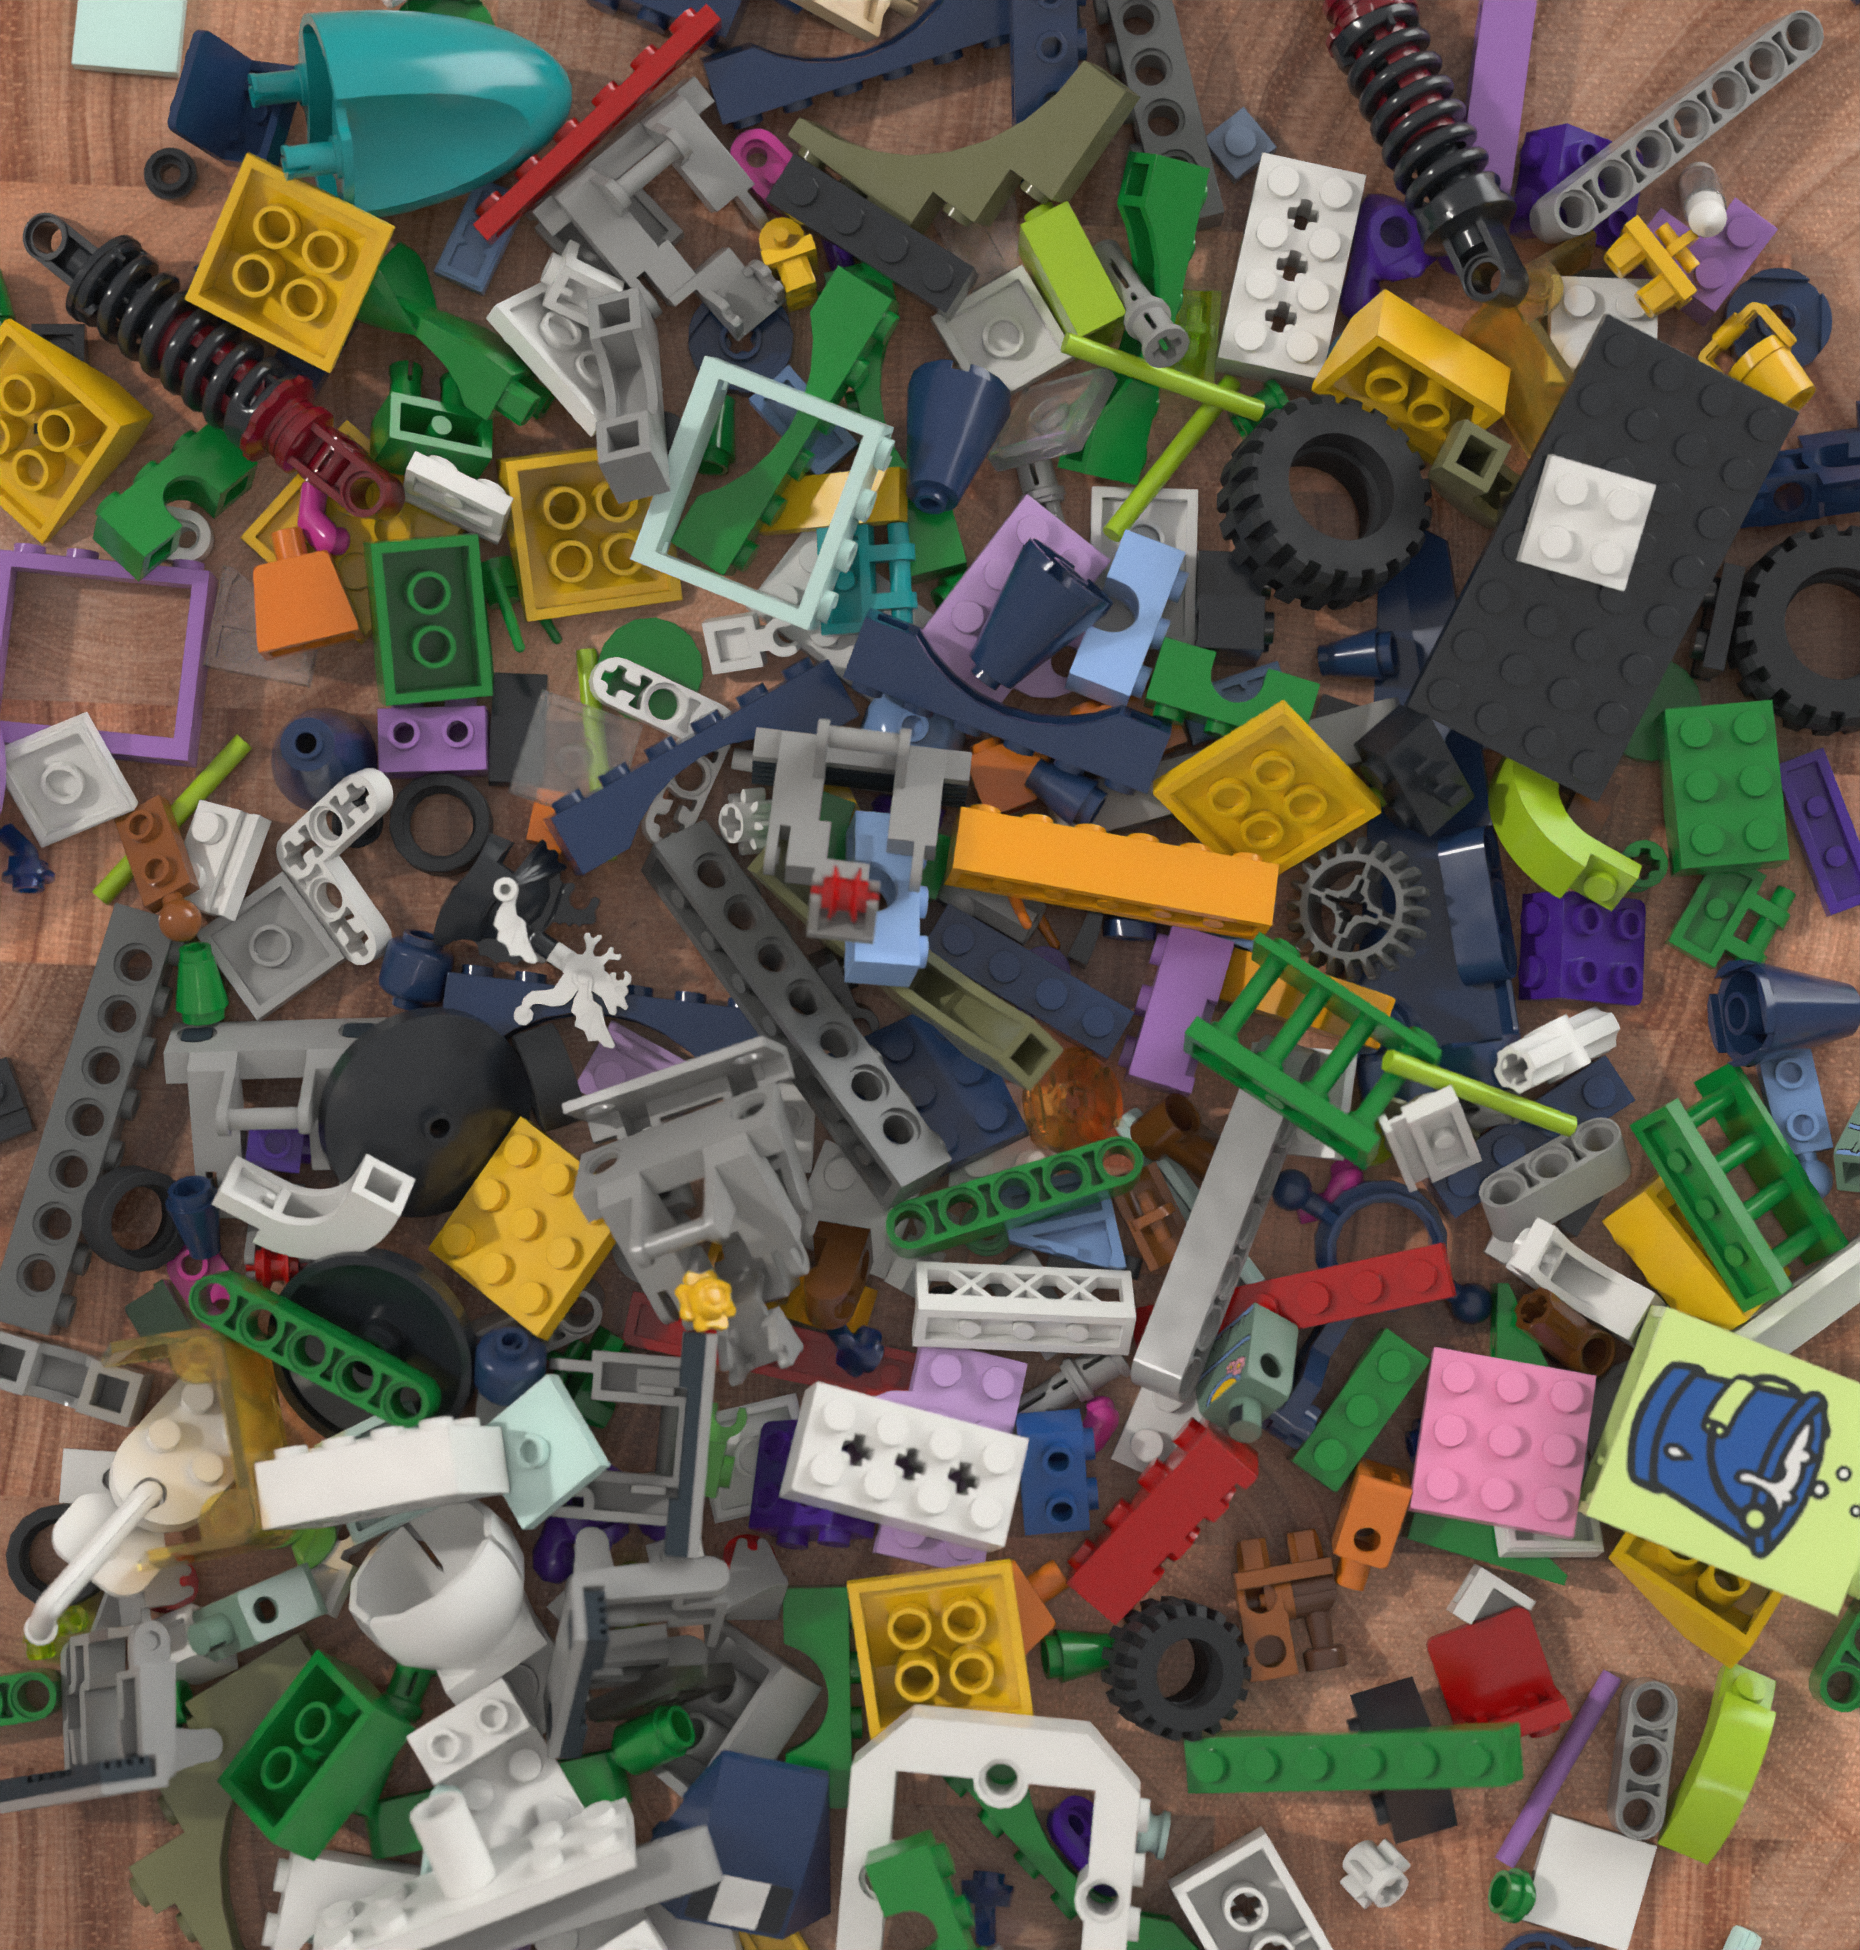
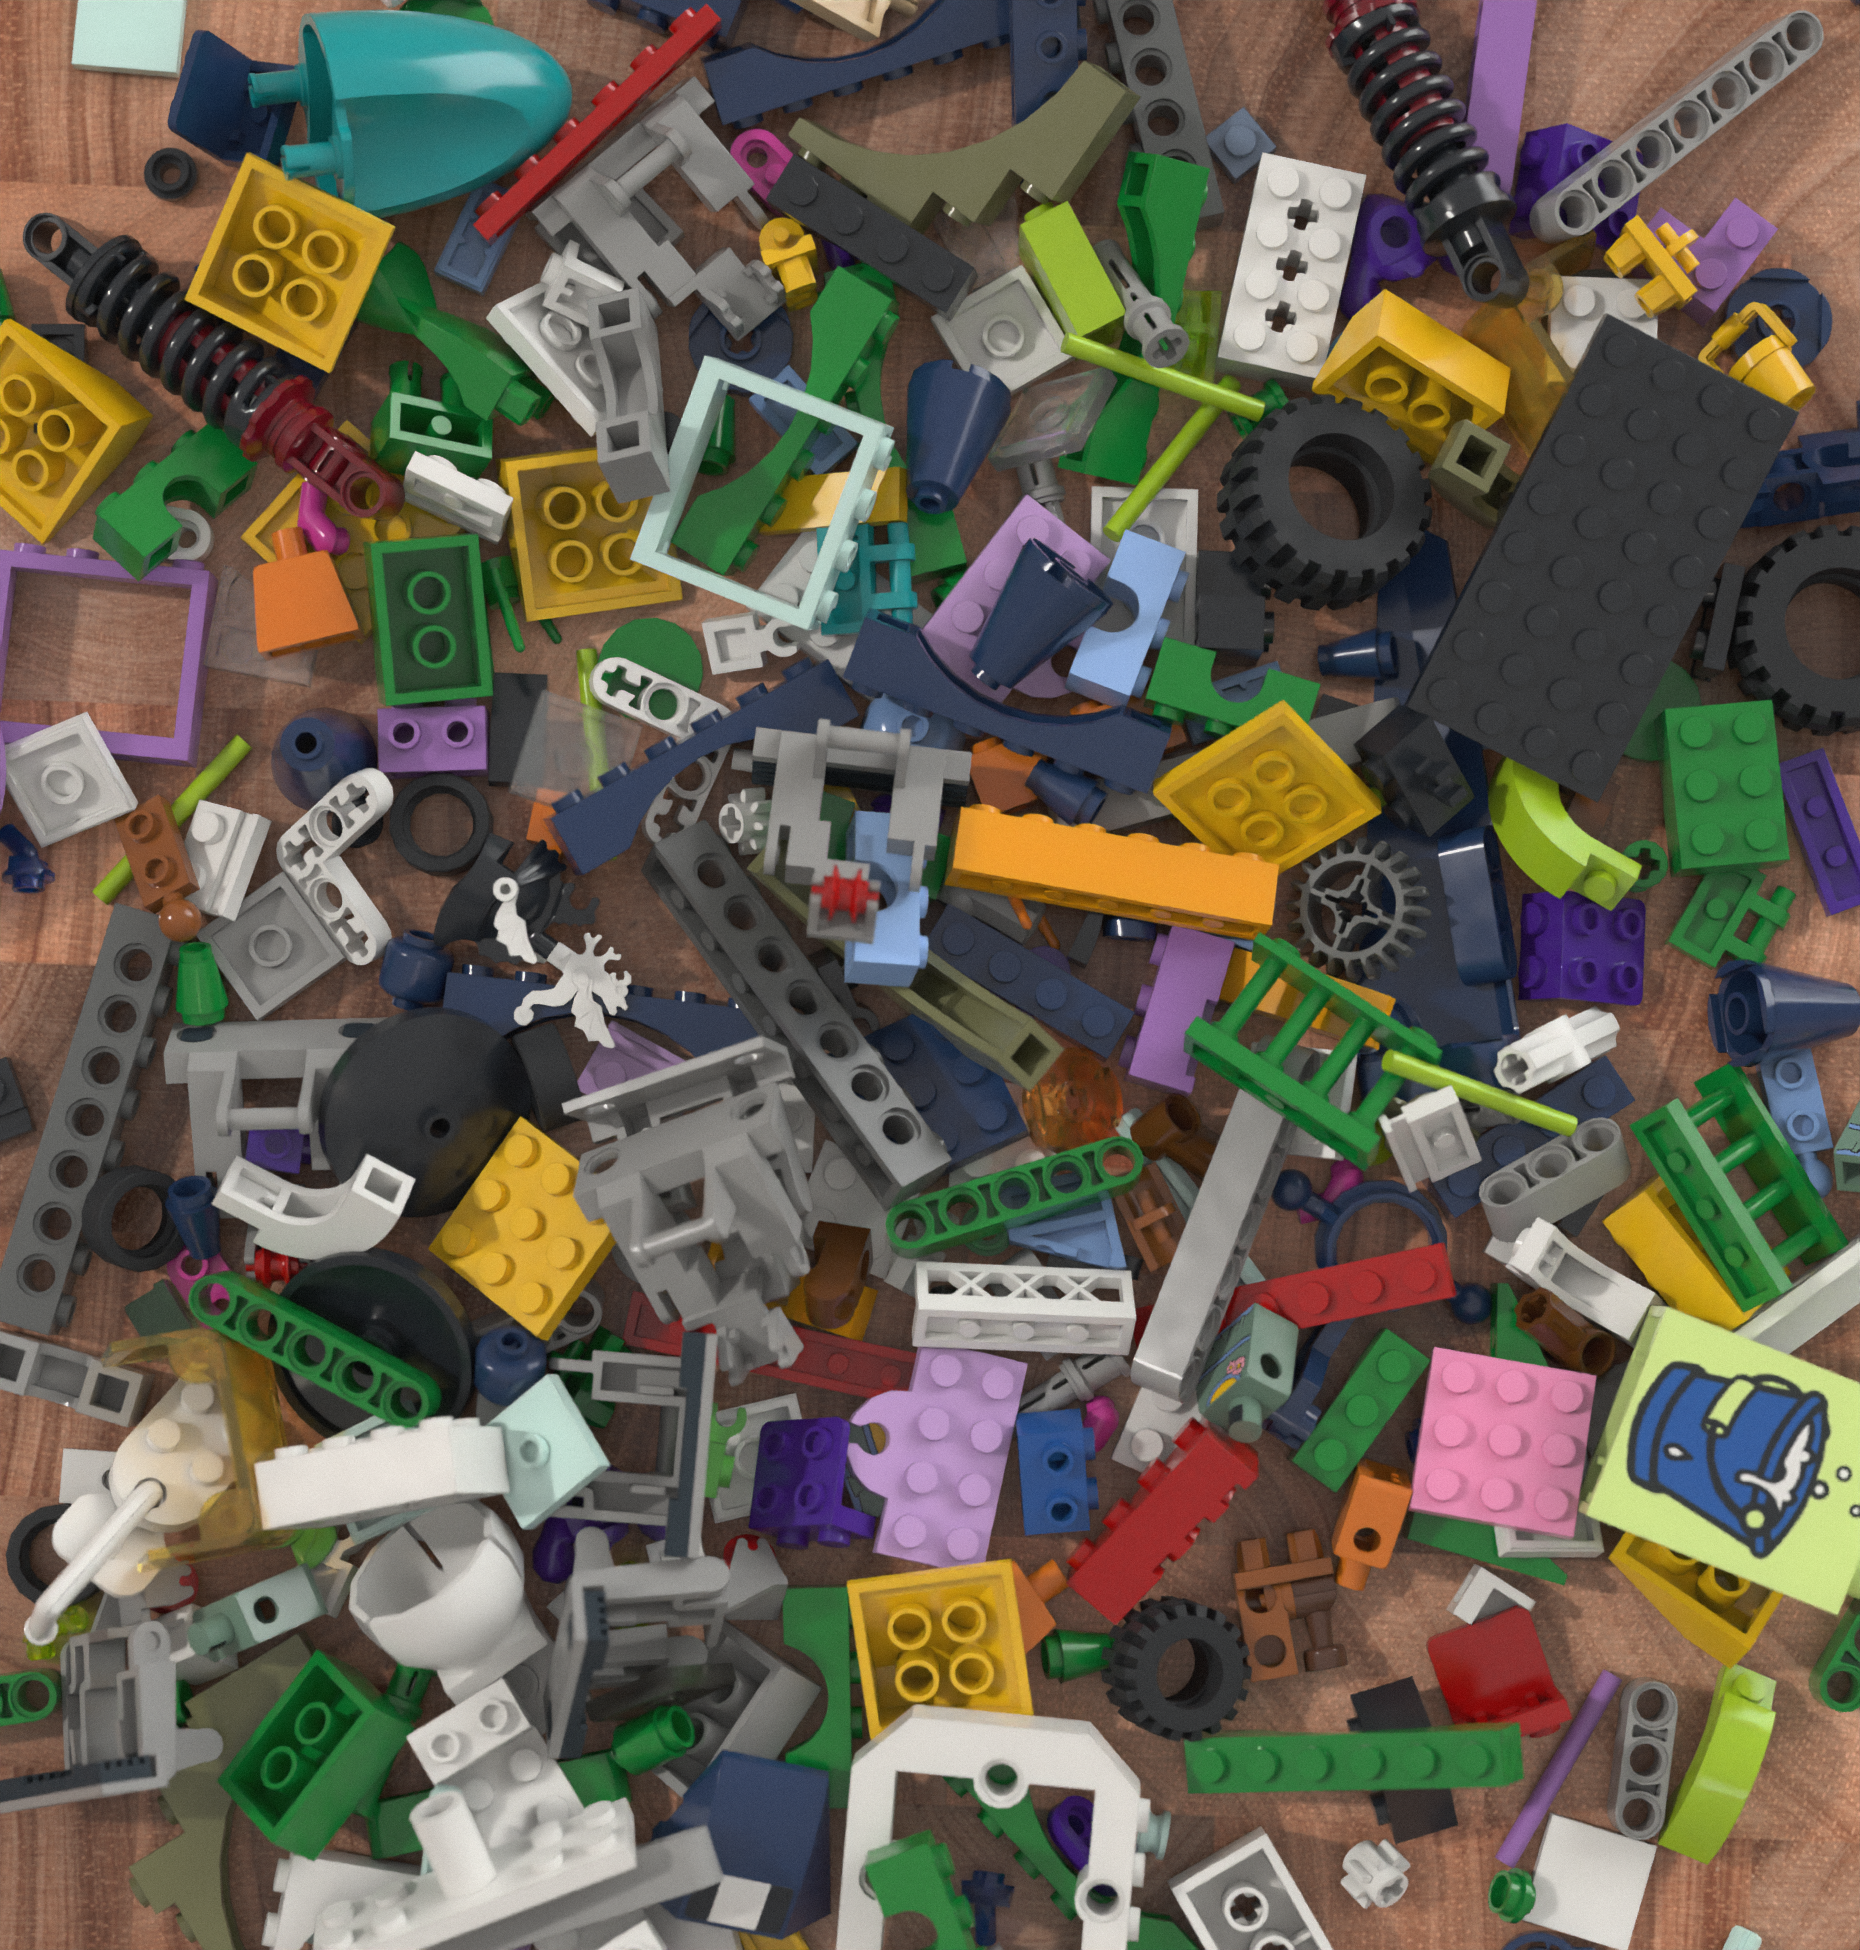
(705, 1301): yellow plant -> none
(858, 1350): clear blue plate -> none
(874, 1486): white brick -> none
(1586, 522): white plate -> none
(1703, 199): piece -> none

